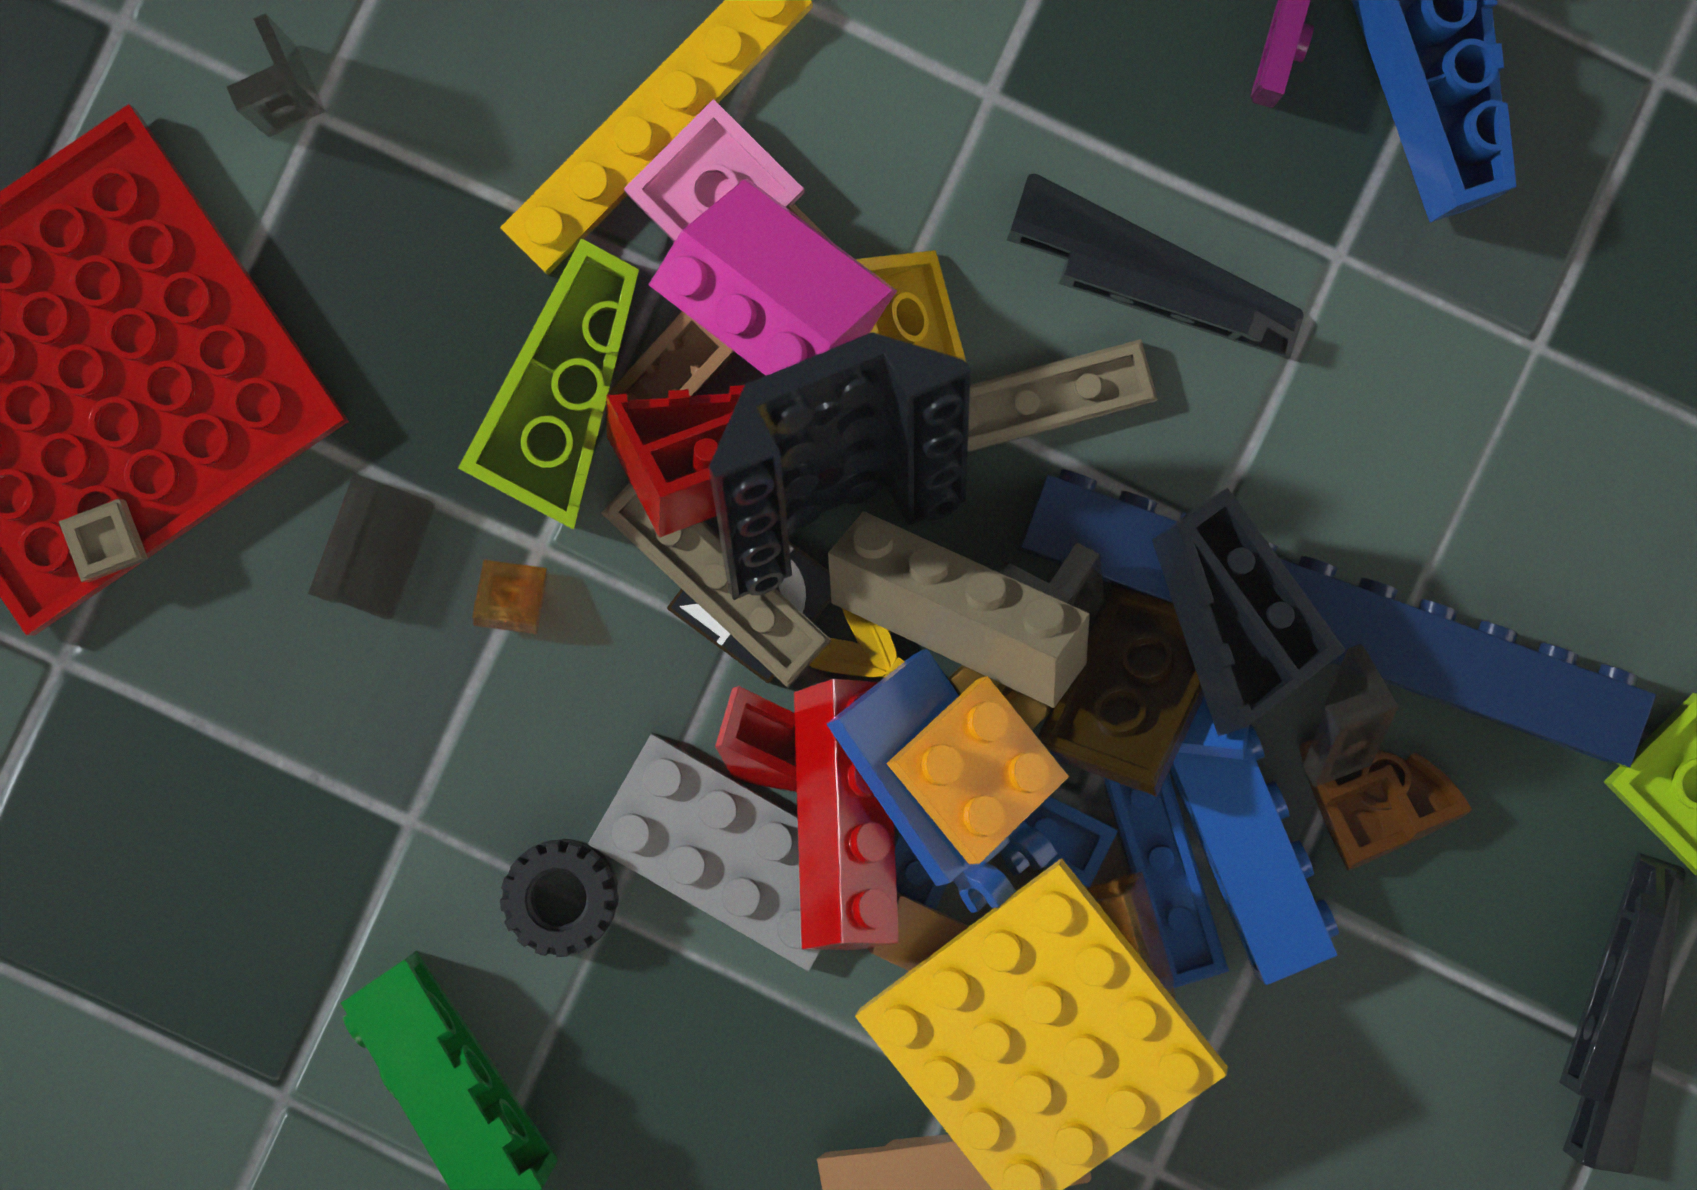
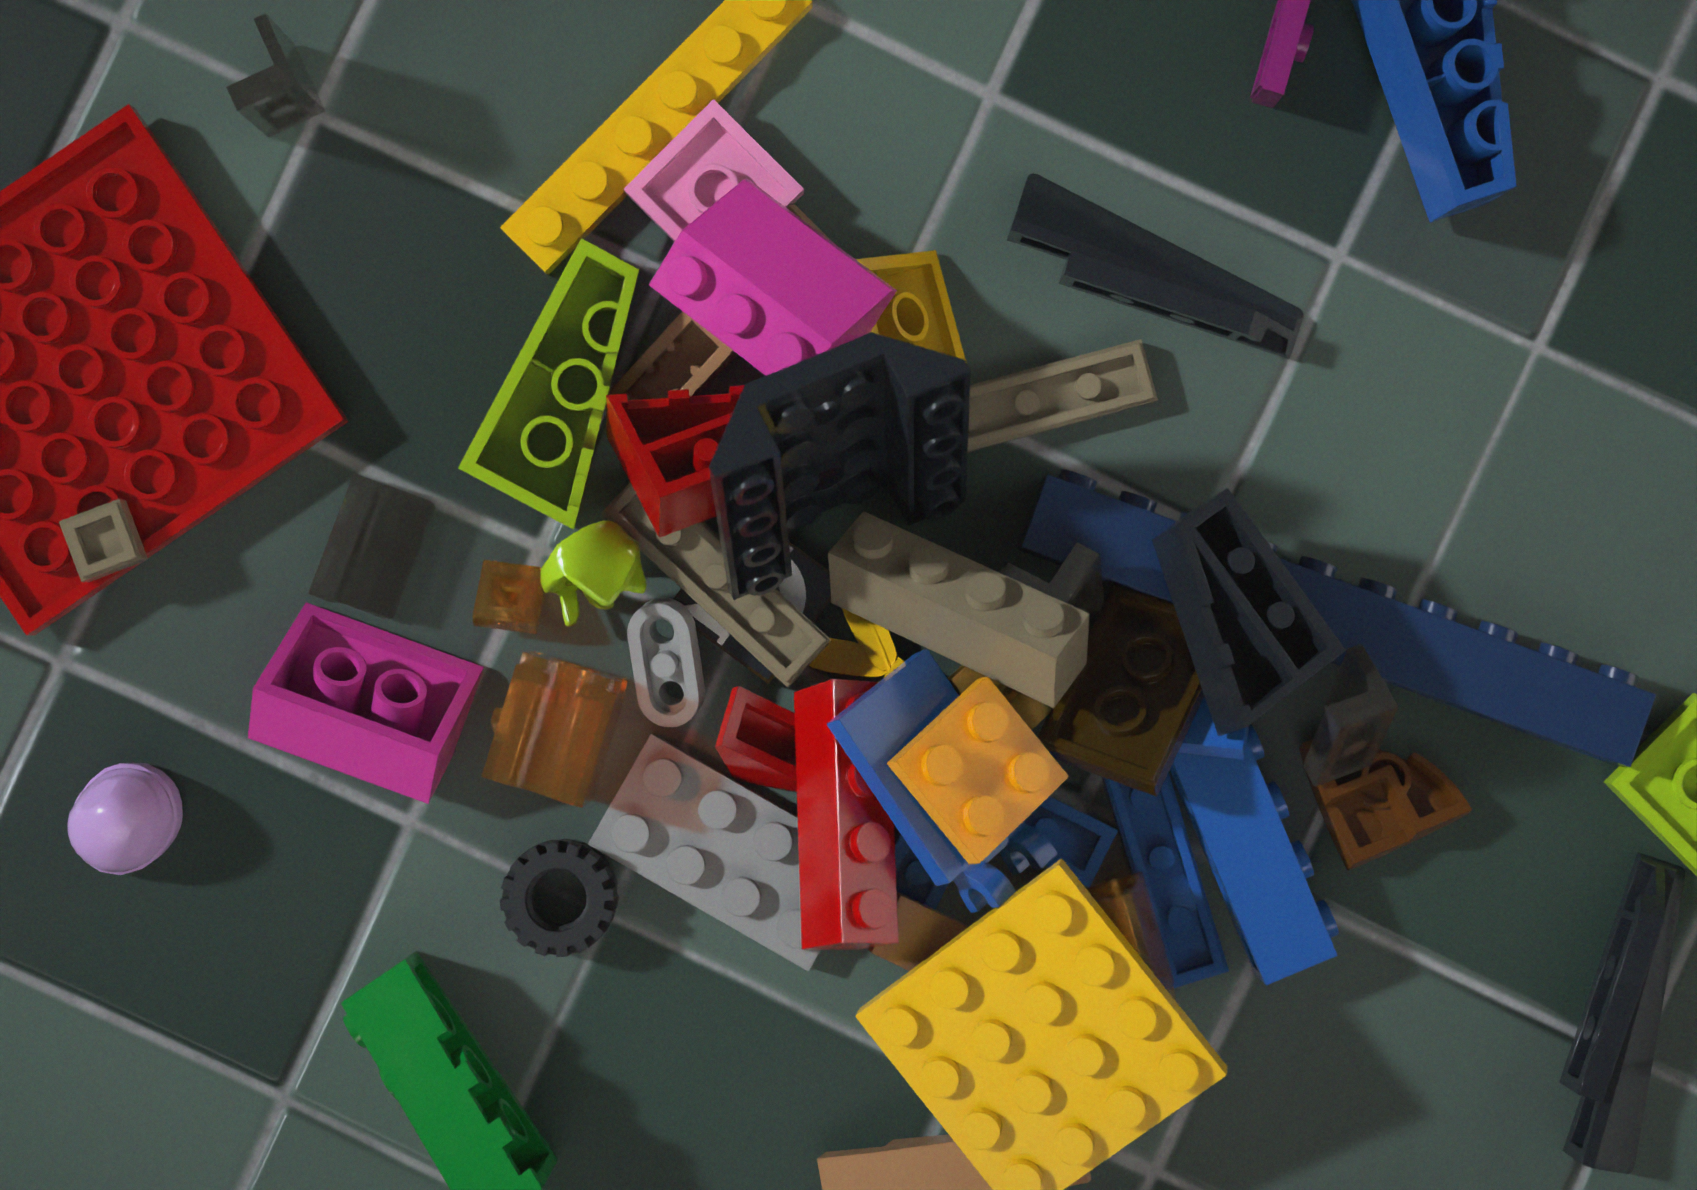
(125, 818): none -> lavender hat
(363, 702): none -> dark pink slope
(555, 728): none -> clear orange piece
(599, 563): none -> lime piece
(666, 659): none -> light grey plate

